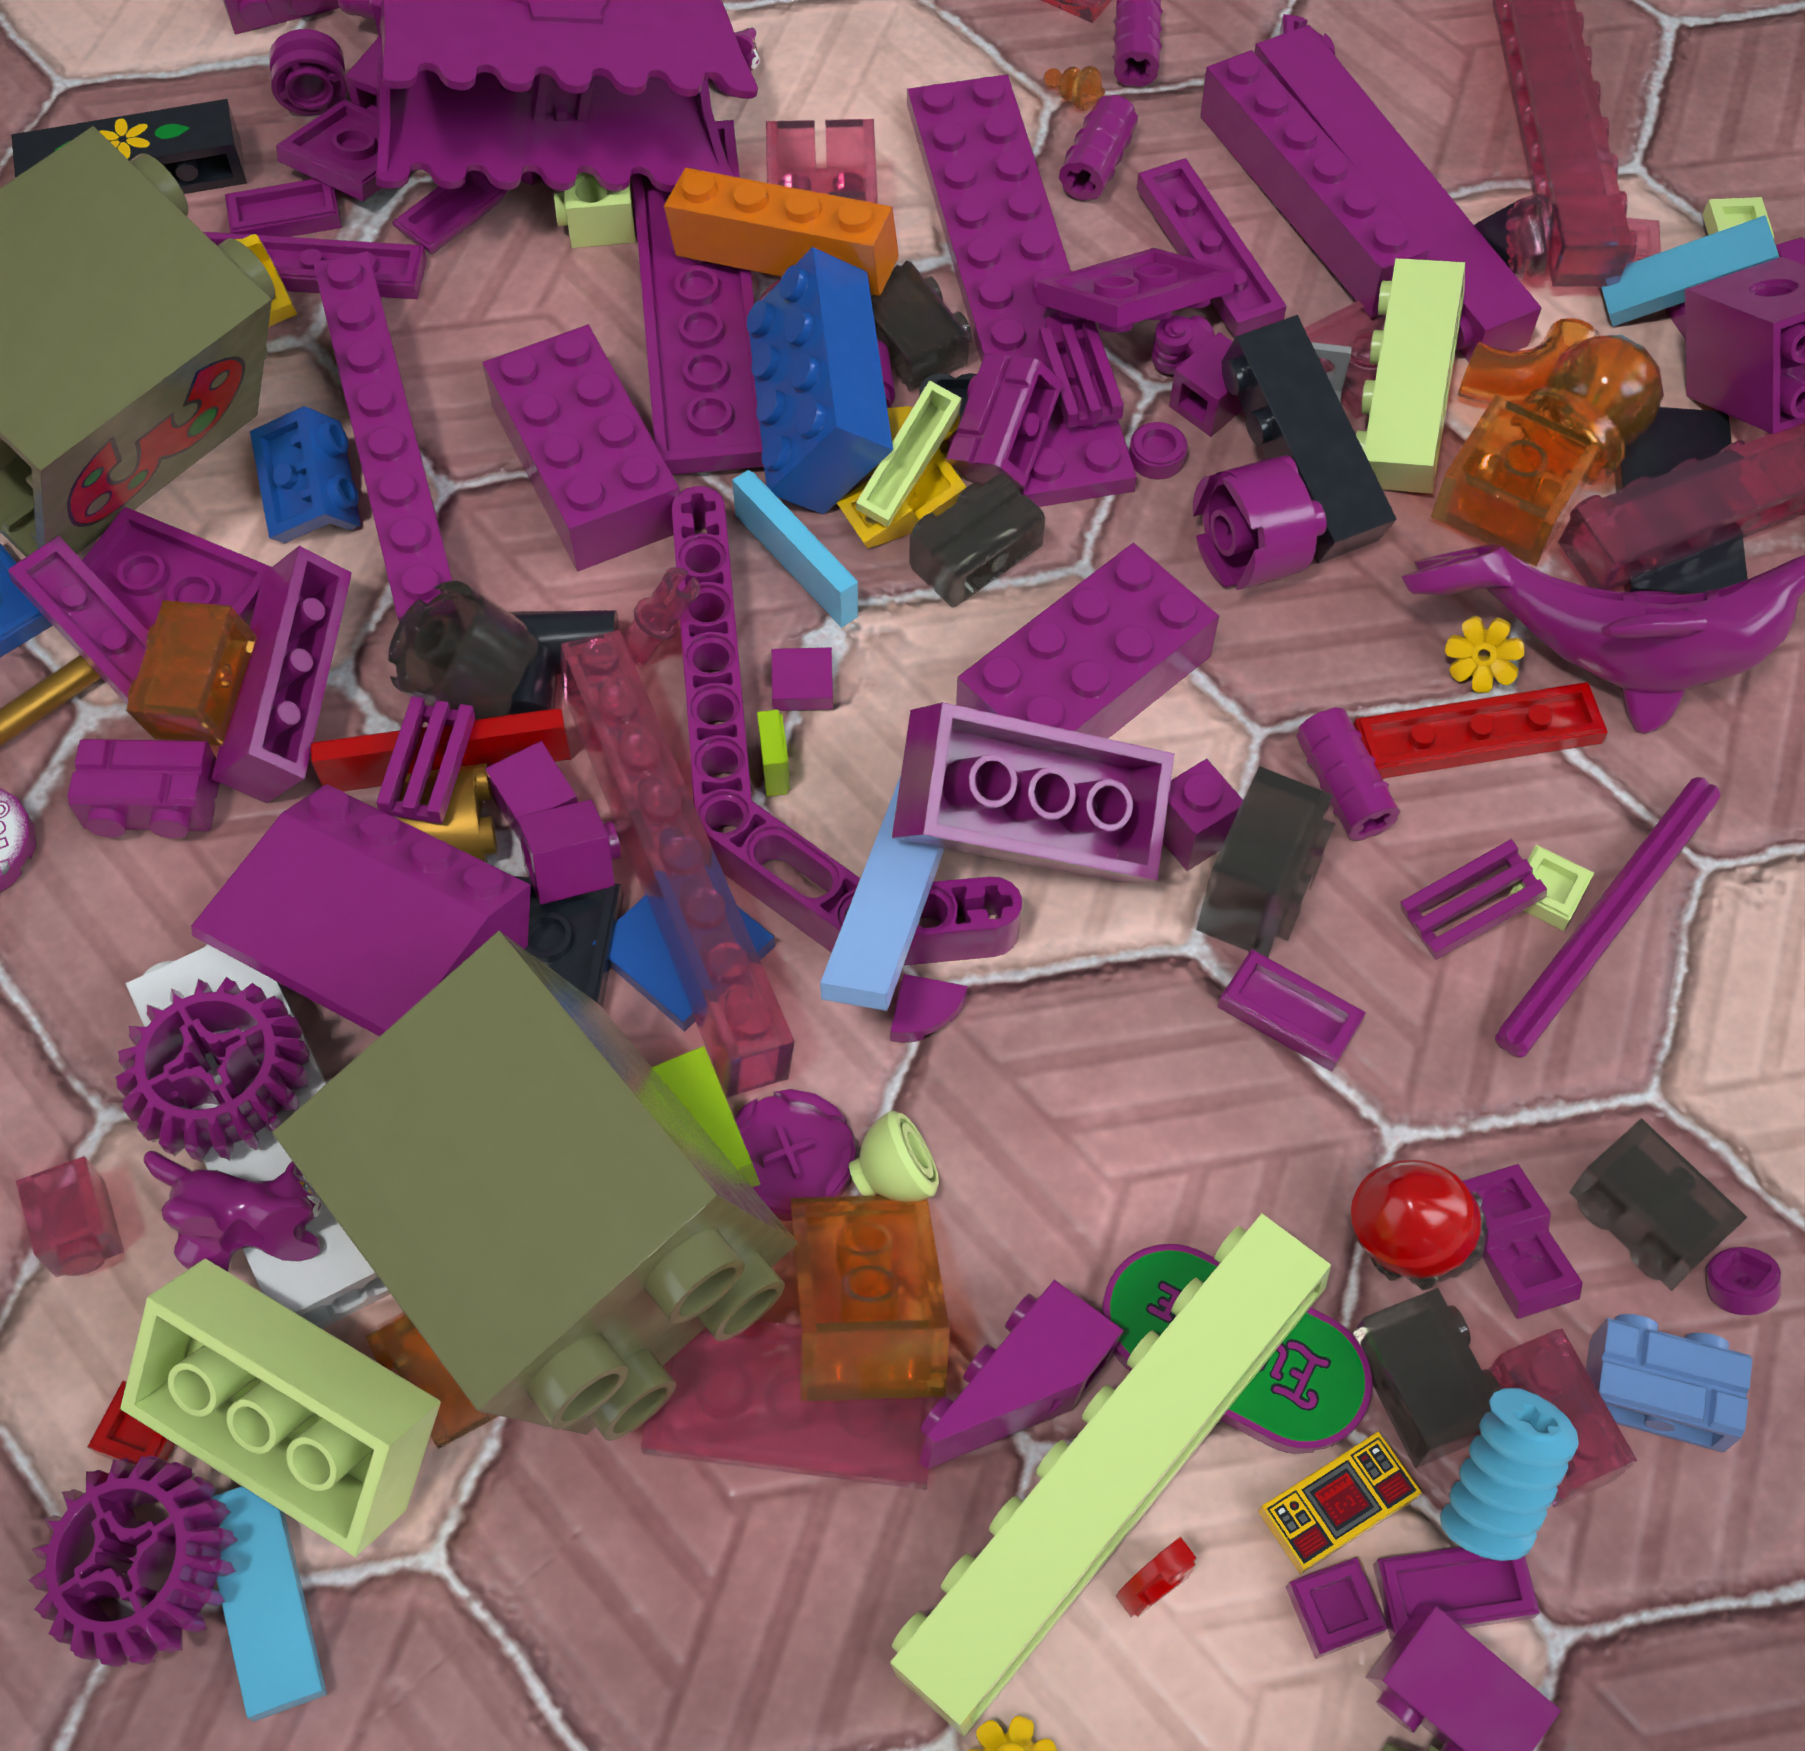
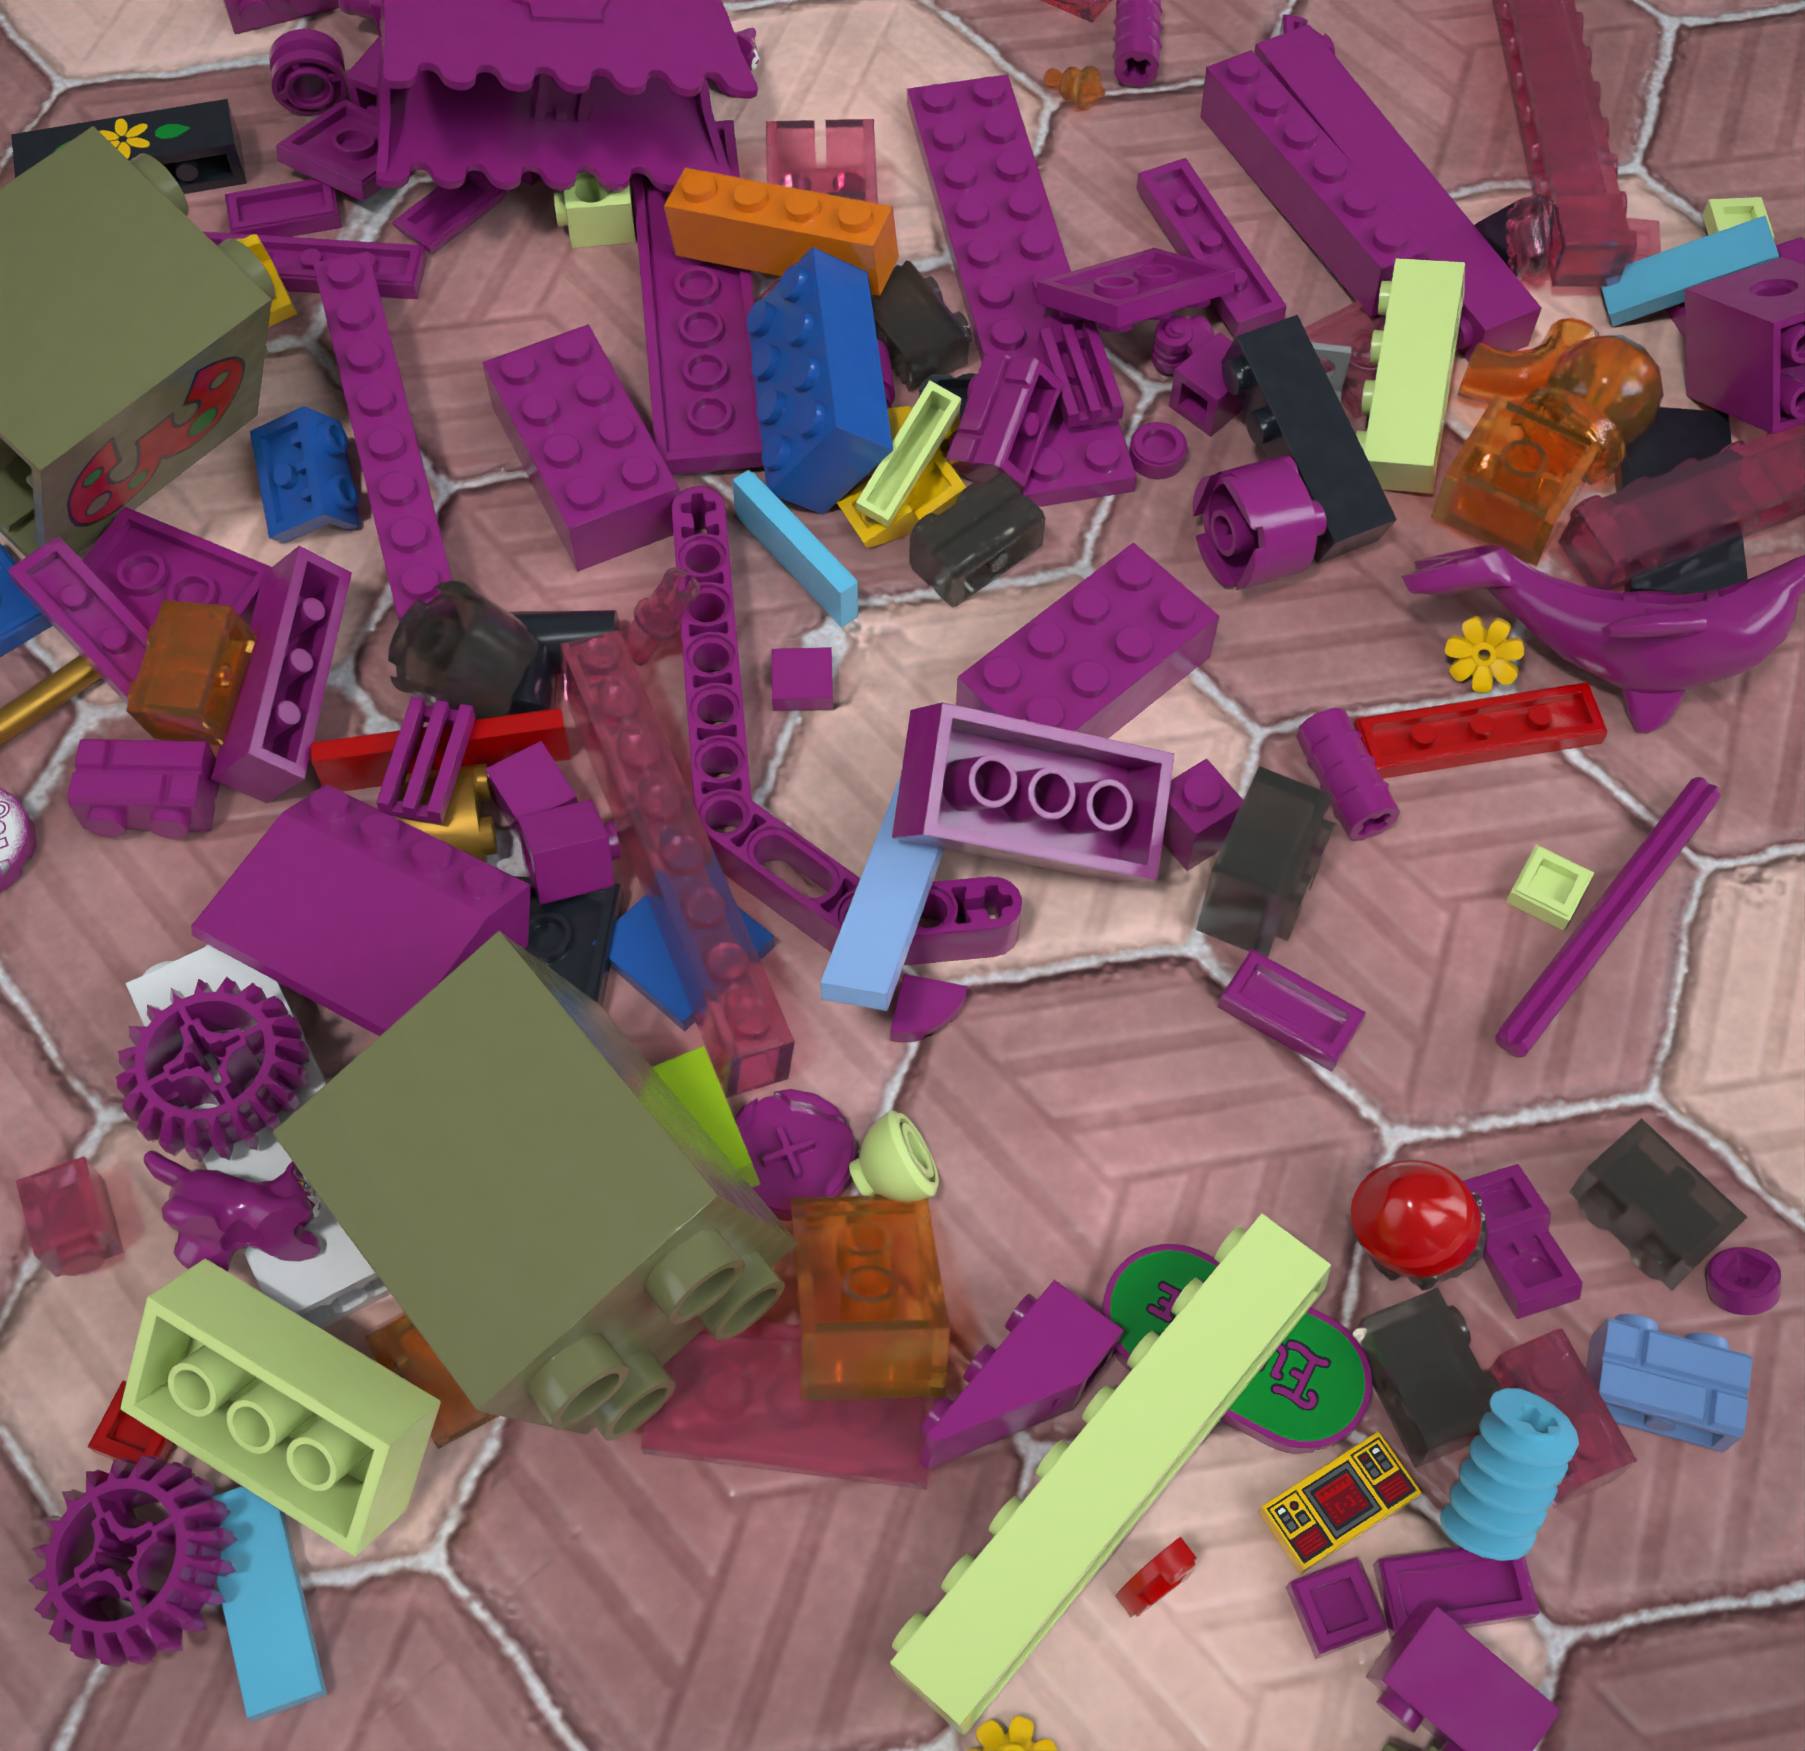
(773, 752): lime tile -> none
(1098, 147): magenta axle -> none
(1518, 870): magenta tile -> none

